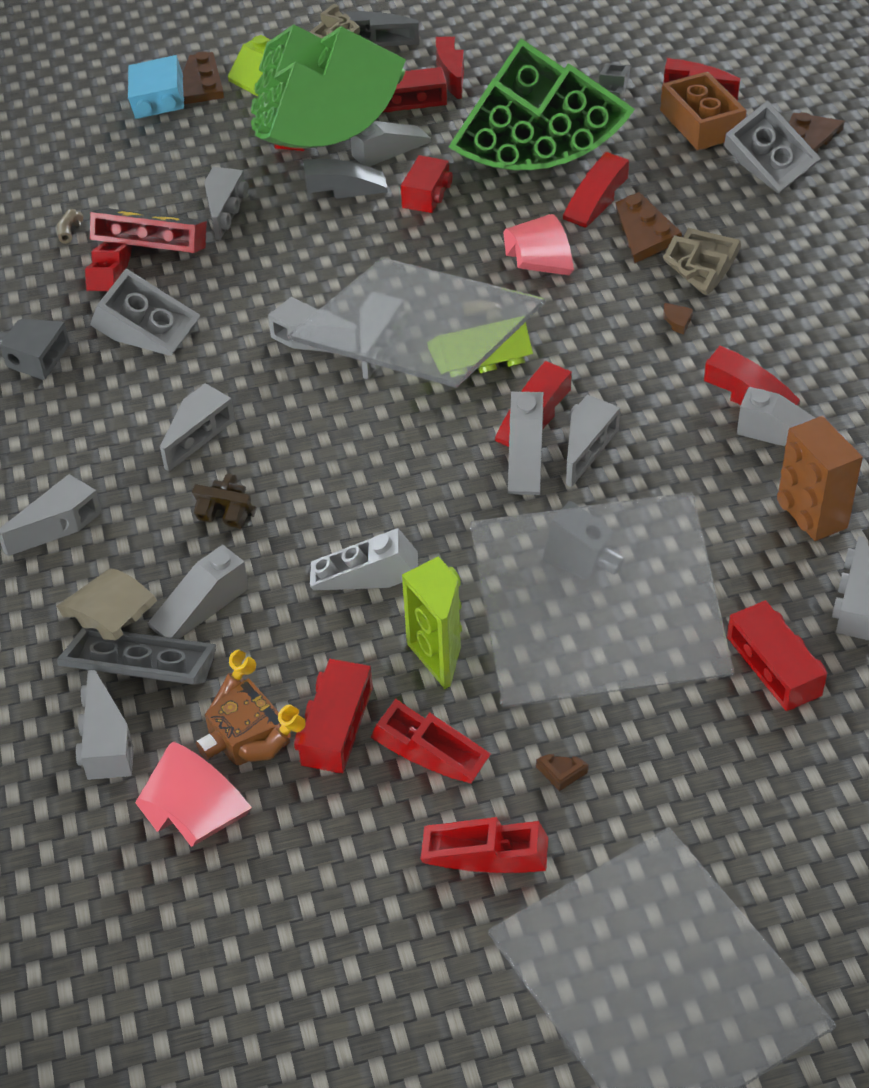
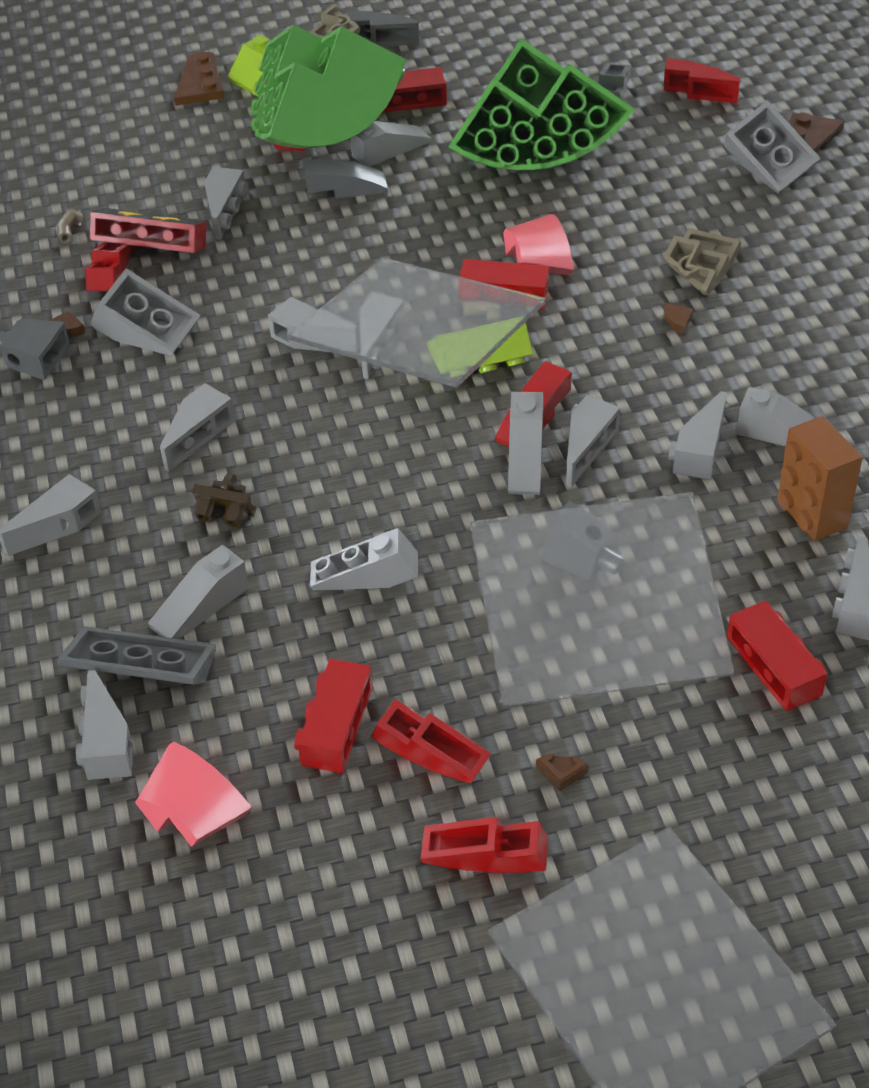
(72, 324): none -> reddish brown tile
(108, 603): dark tan slope -> none
(155, 87): medium azure brick -> none
(244, 720): dark orange torso -> none
(426, 184): red brick -> none
(433, 617): lime slope -> none
(452, 64): red slope -> none
(513, 276): none -> red brick
(597, 189): red slope -> none
(644, 226): reddish brown wing -> none
(698, 440): none -> light grey slope
(701, 109): dark orange brick -> none
(737, 373): red slope -> none

